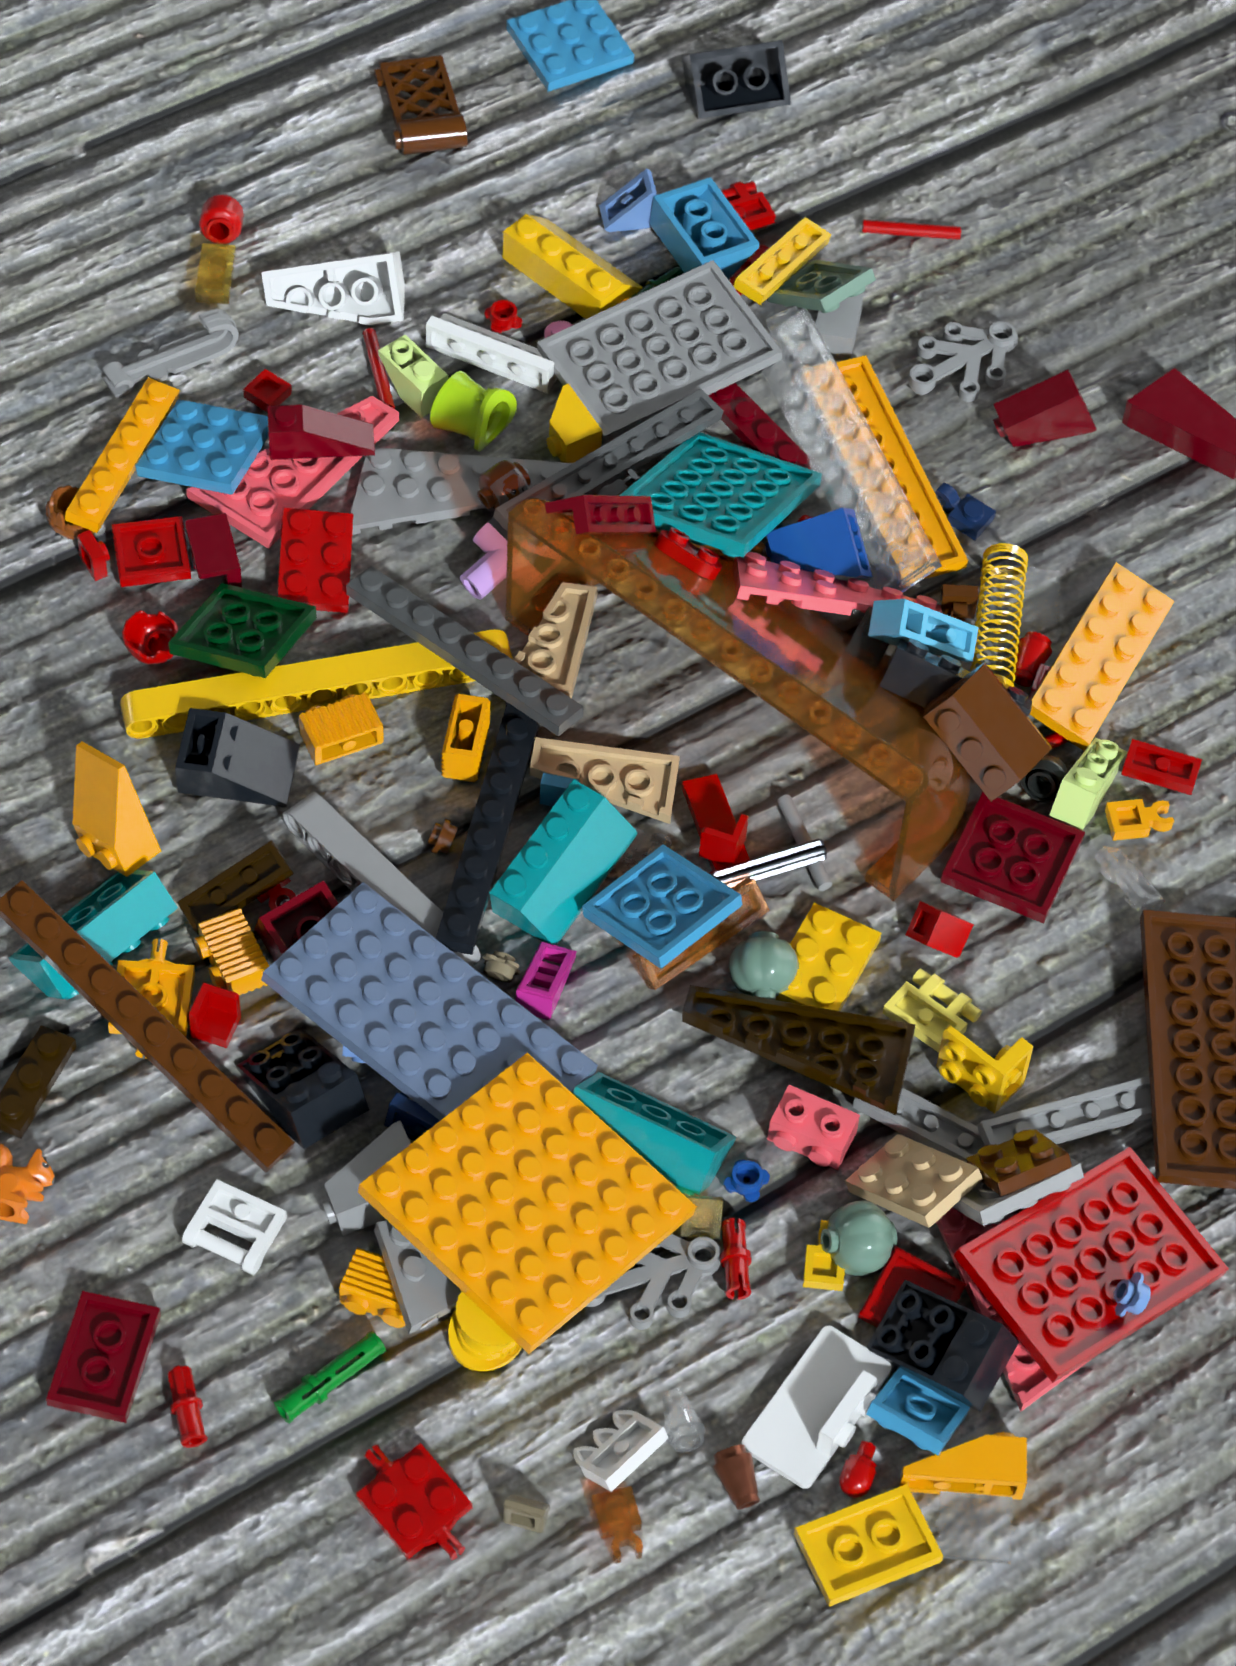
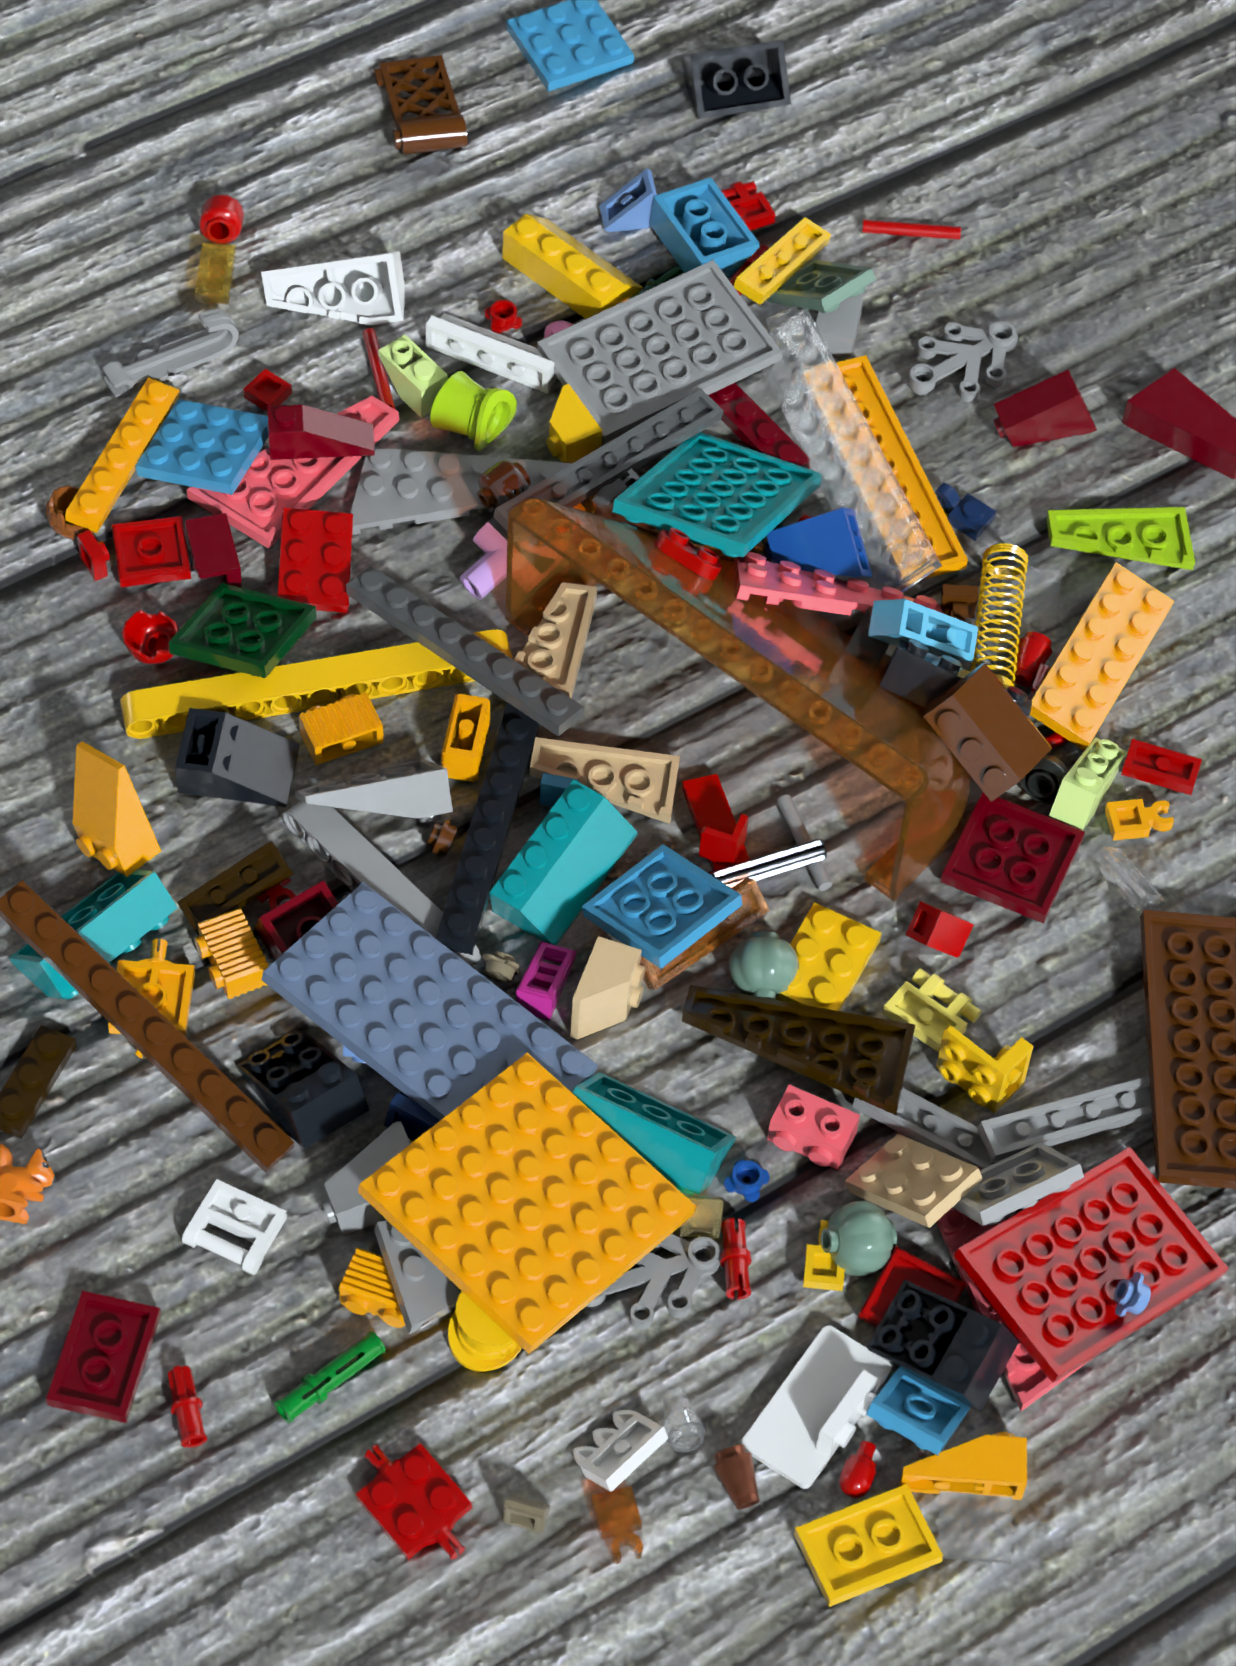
(215, 1015): red panel -> none
(404, 789): none -> wedge
(607, 513): dark red fence -> none
(607, 988): none -> tan slope
(1019, 1161): reddish brown plate -> none
(1126, 533): none -> lime wing

